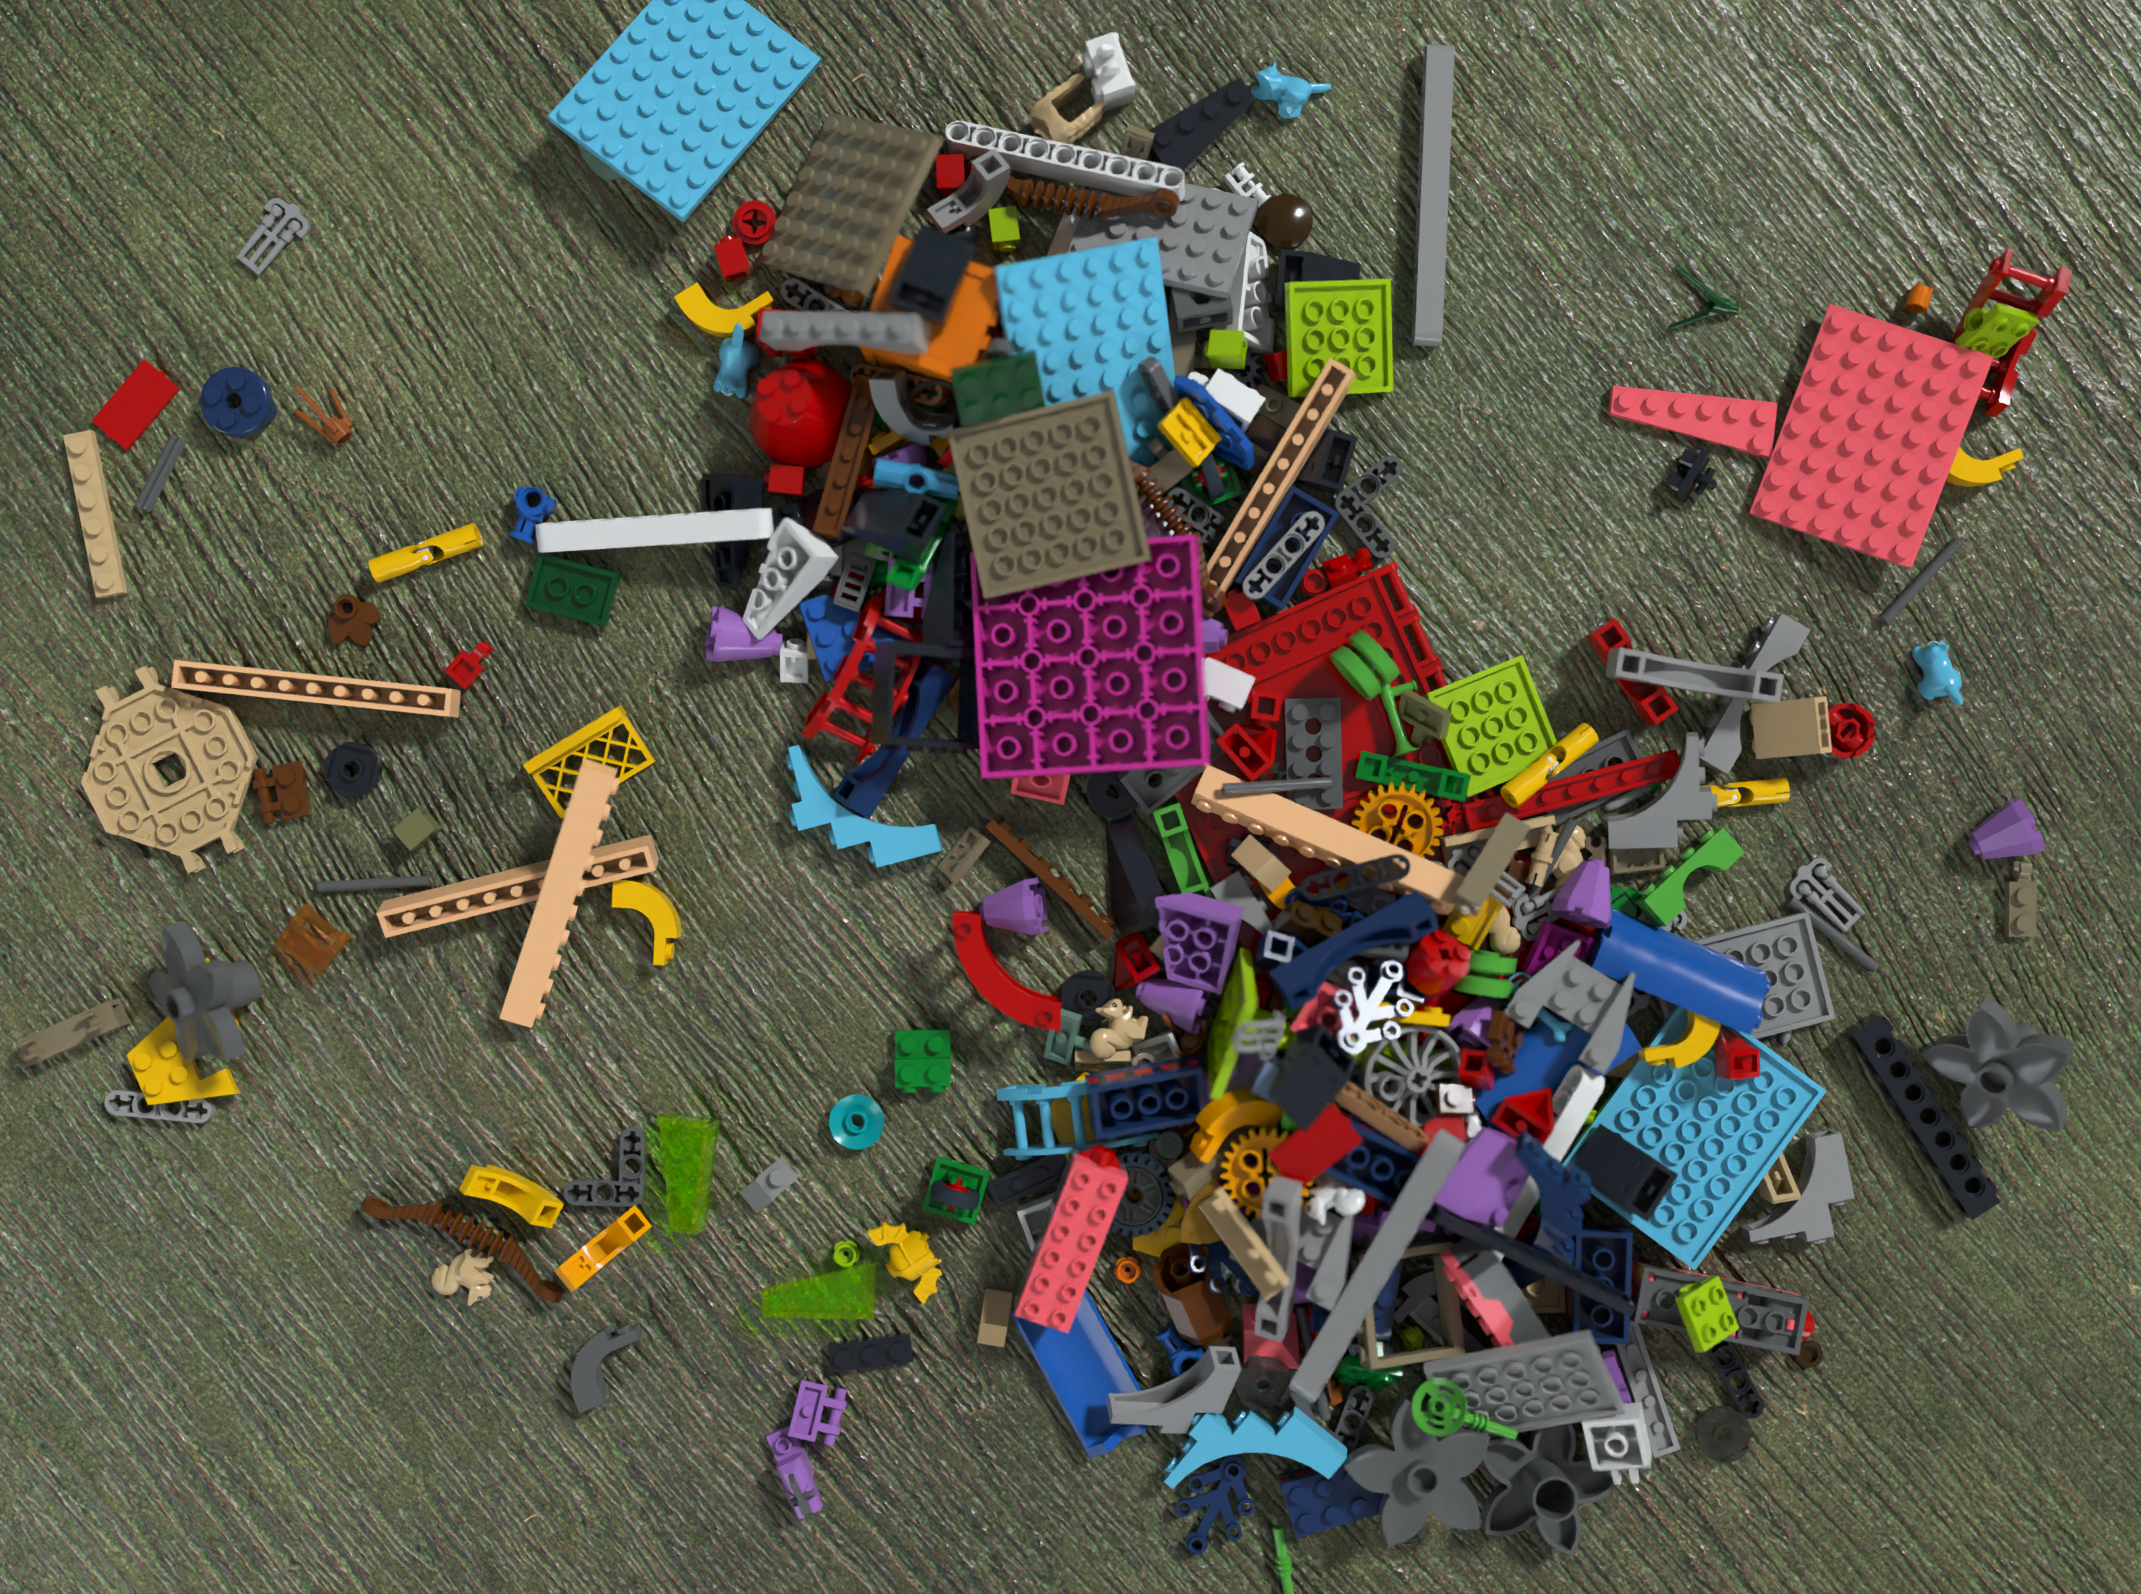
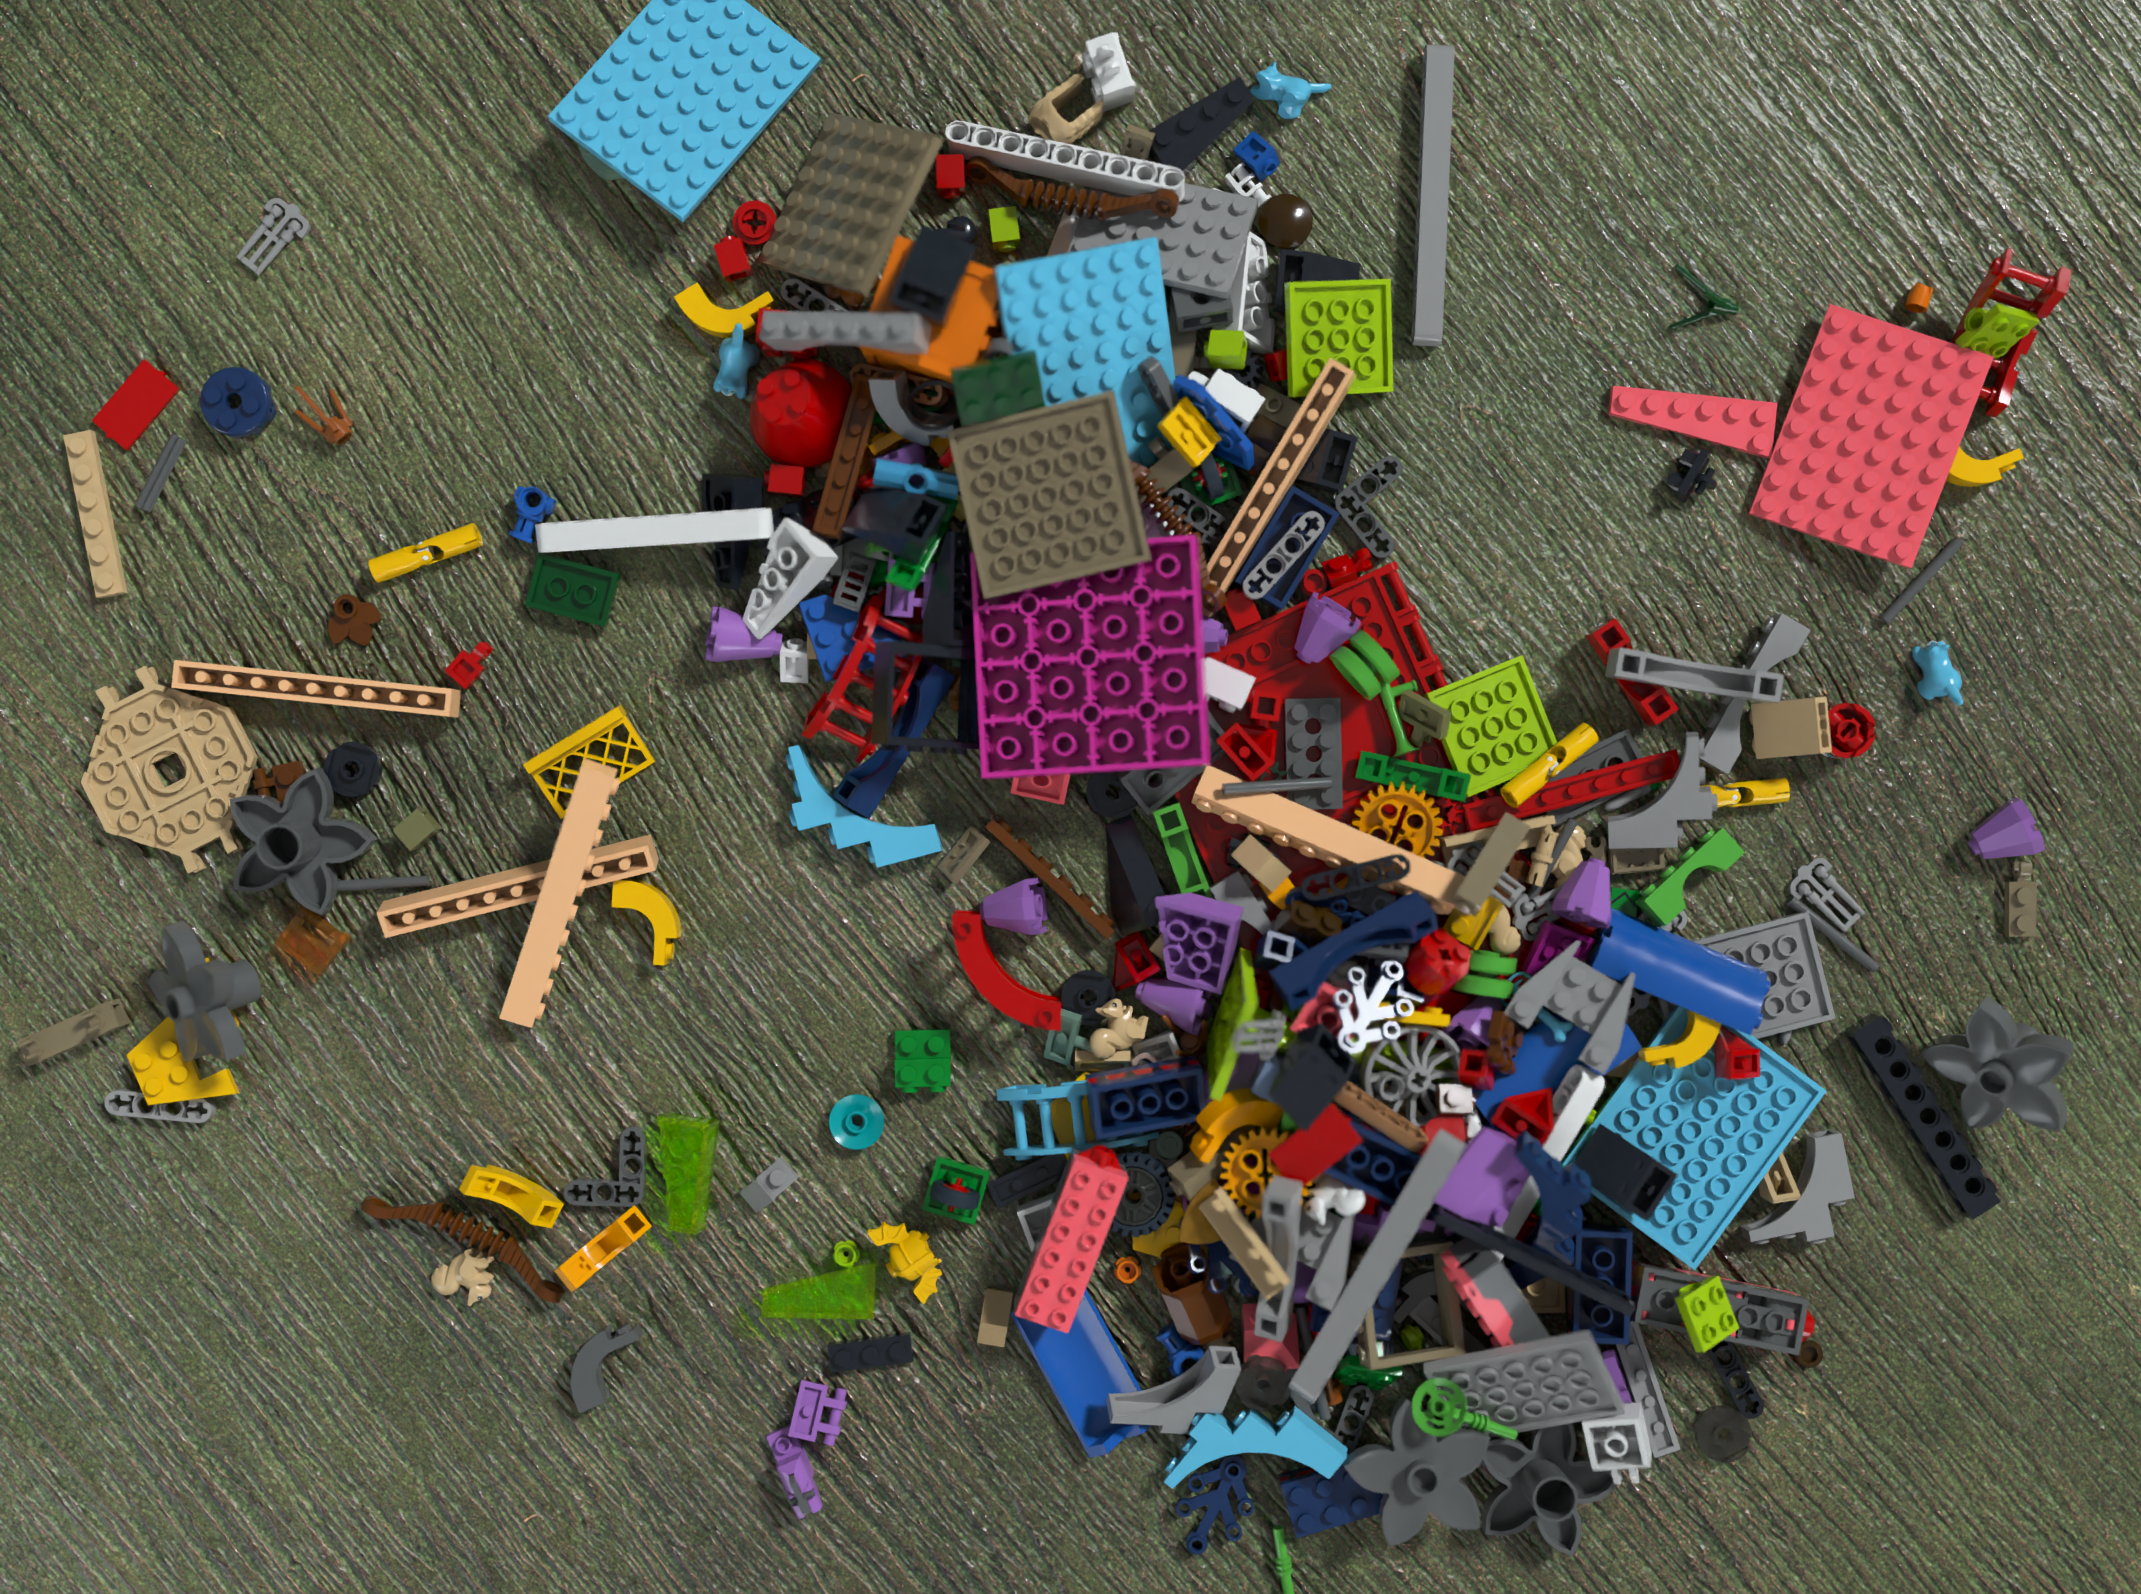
(297, 841): none -> dark grey plant
(974, 198): light grey arch -> none
(1257, 155): none -> blue bracket
(1323, 628): none -> medium lavender cone

